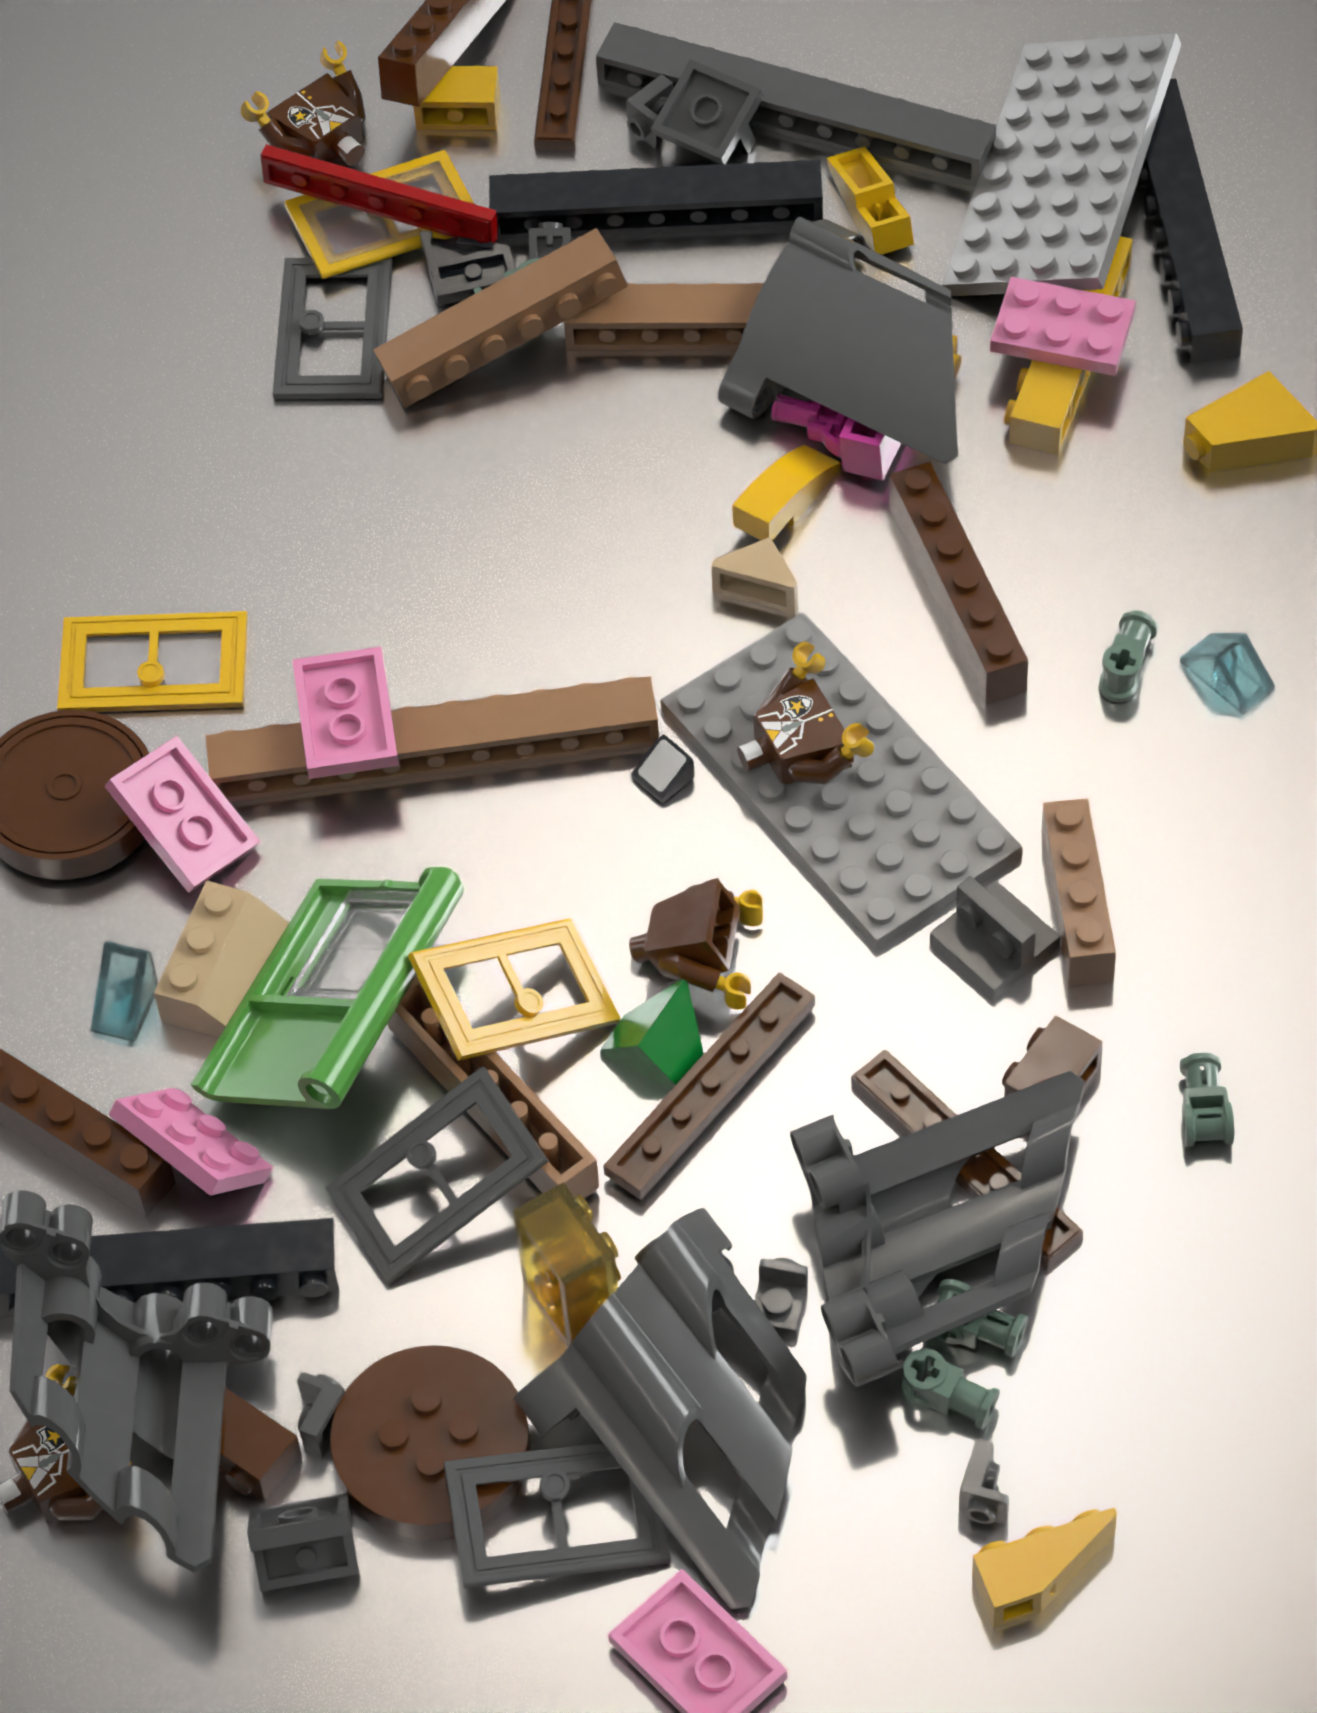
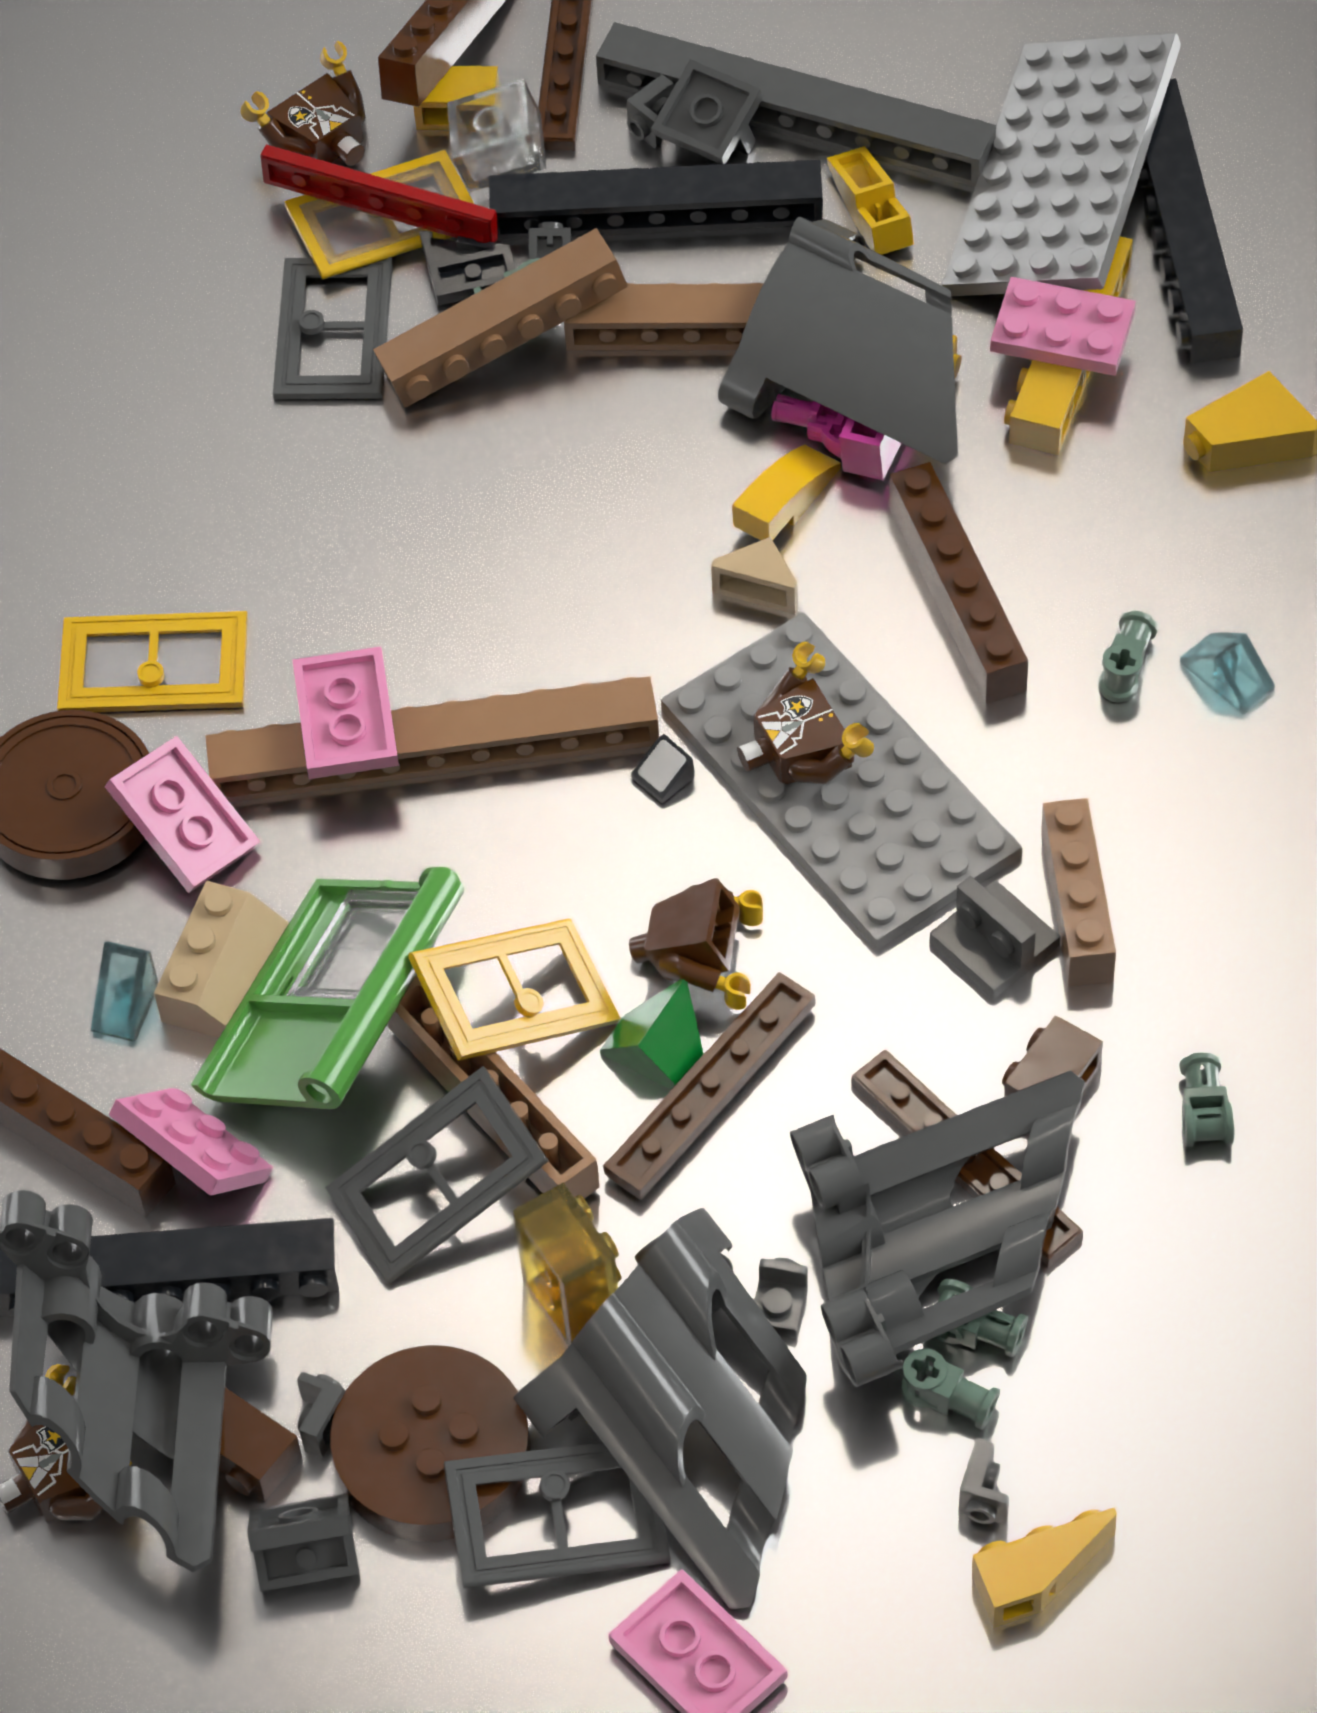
(496, 134): none -> clear brick

